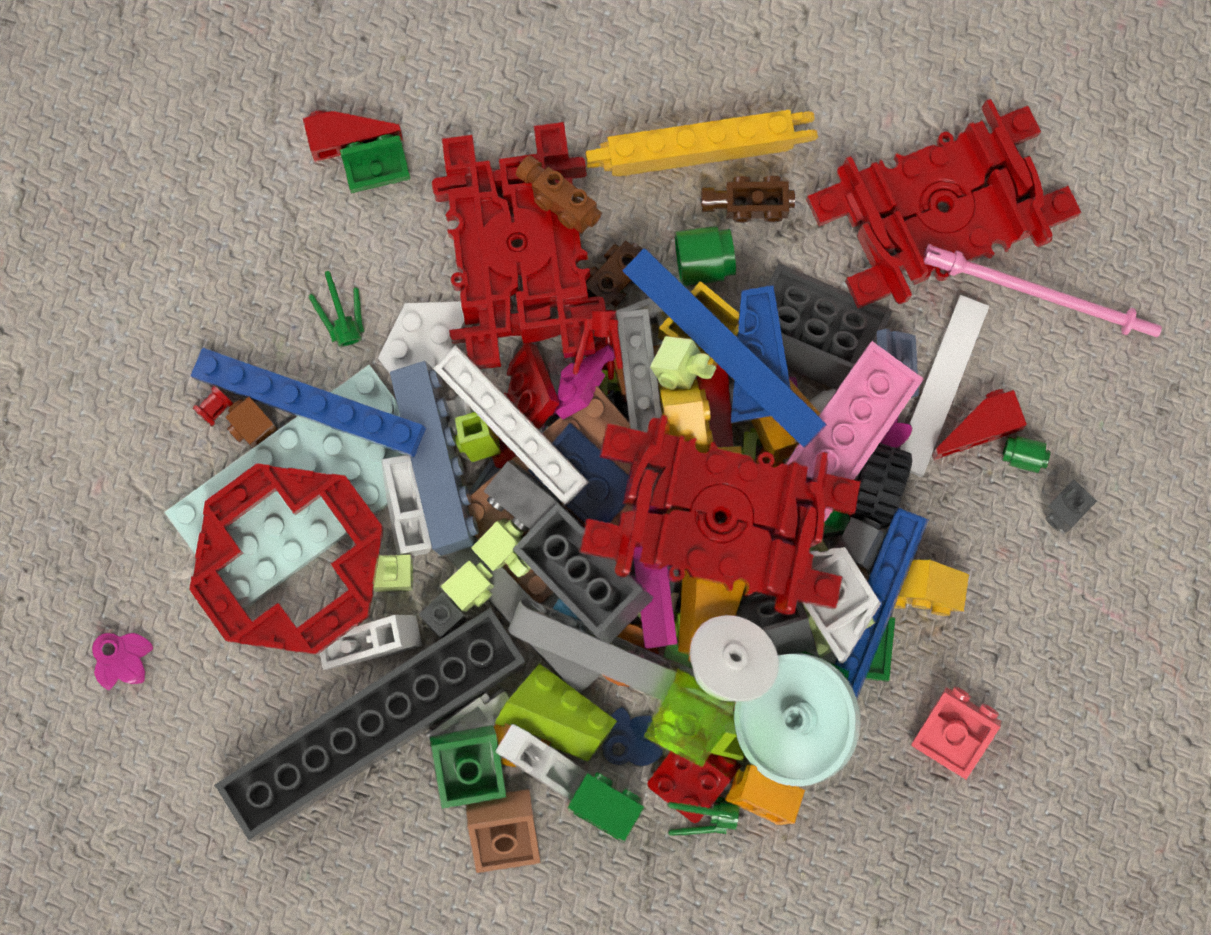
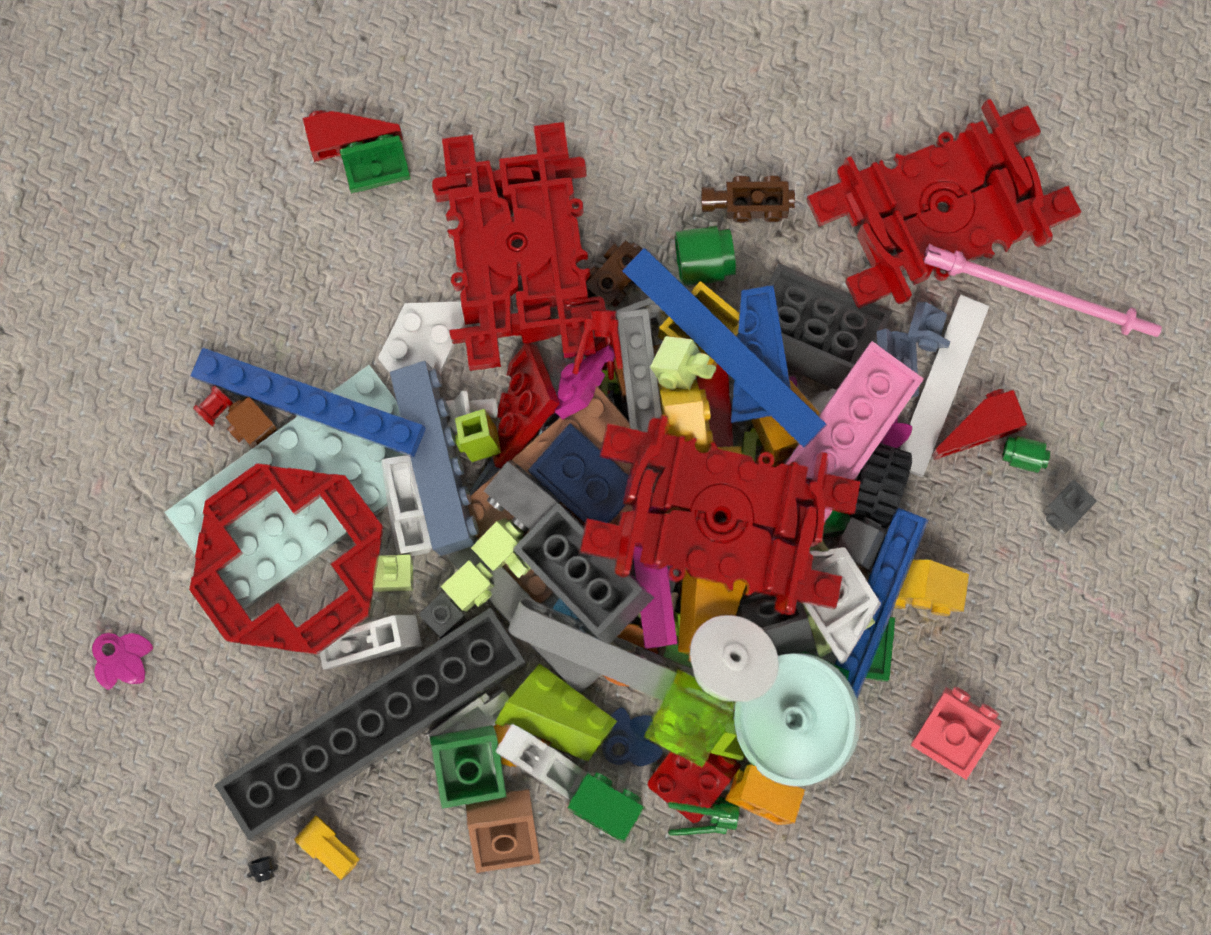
(262, 868): none -> black plate
(322, 843): none -> yellow piece
(346, 330): green plant -> none
(511, 425): white tile -> none
(559, 197): dark orange brick -> none
(701, 143): yellow hinge -> none
(928, 327): none -> sand blue bracket

